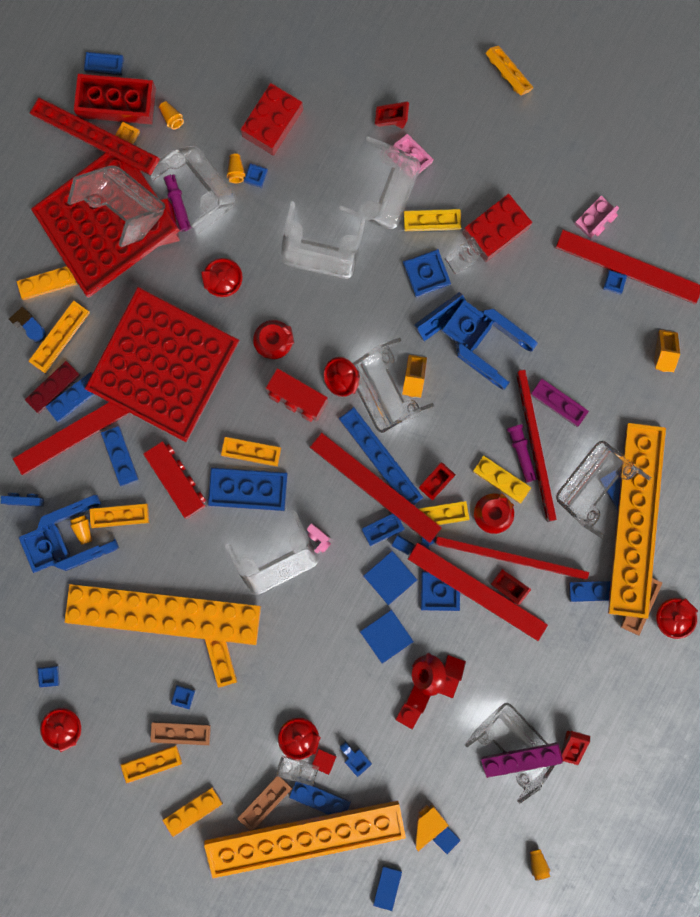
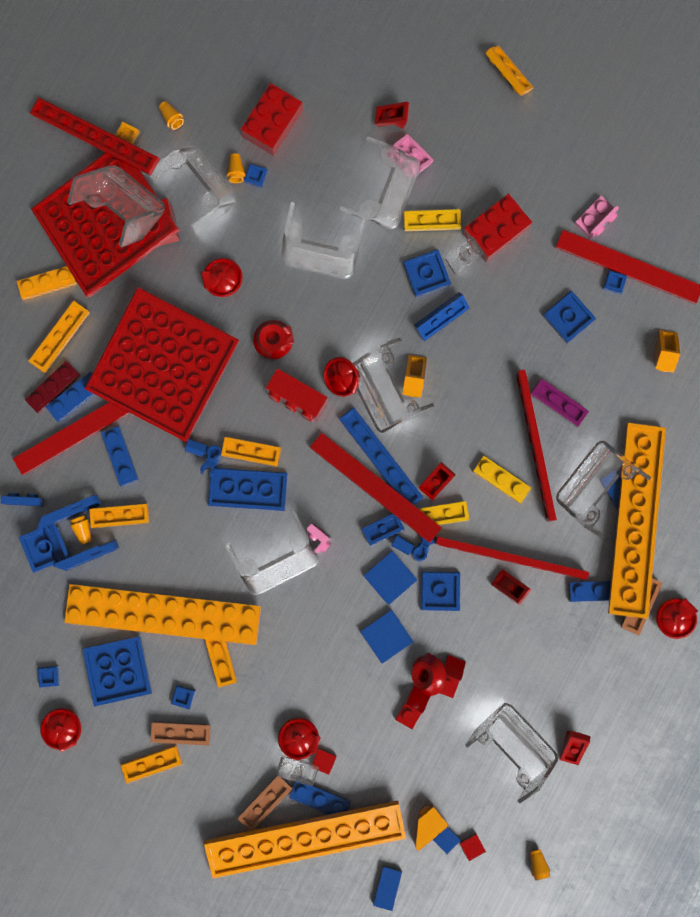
(29, 323): leg -> none
(103, 63): blue tile -> none
(115, 99): red brick -> none
(117, 671): none -> blue plate
(174, 195): magenta pin -> none
(174, 479): red brick -> none
(192, 811): light orange plate -> none
(212, 454): none -> blue bar
(356, 760): blue plate -> none
(469, 328): blue plate -> none
(472, 847): none -> red tile
(477, 591): red tile -> none
(494, 513): red piece -> none
(519, 443): magenta pin -> none
(522, 760): magenta plate -> none
(569, 317): none -> blue tile

